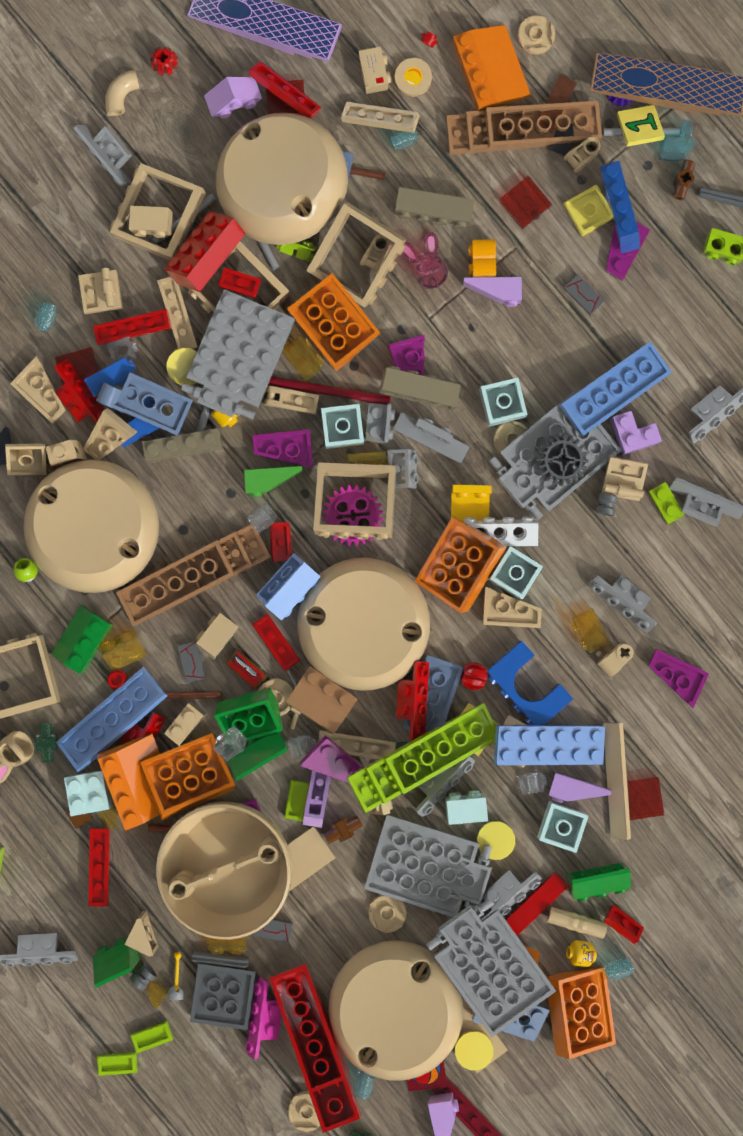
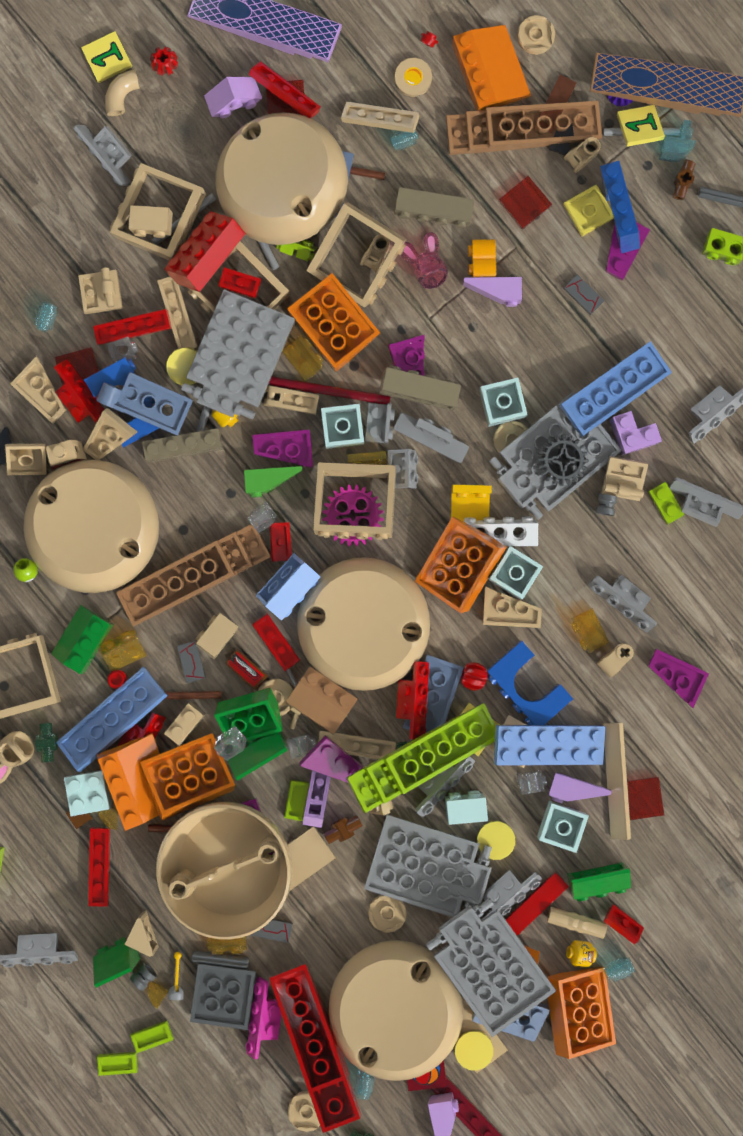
(106, 57): none -> light yellow tile
(373, 70): tan brick -> none

